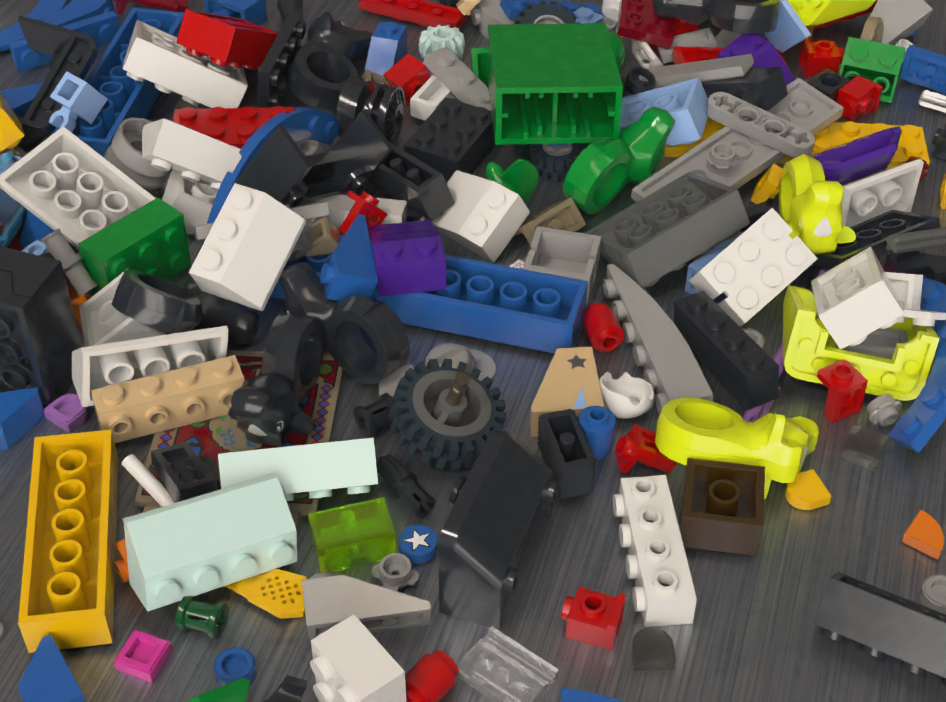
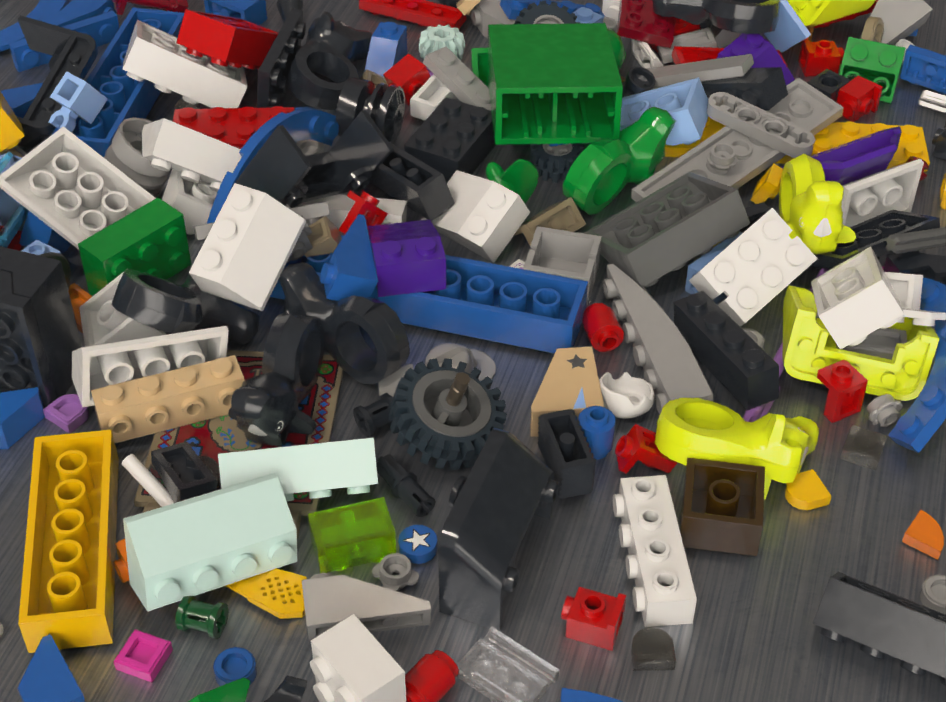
(70, 262): light grey pin -> none

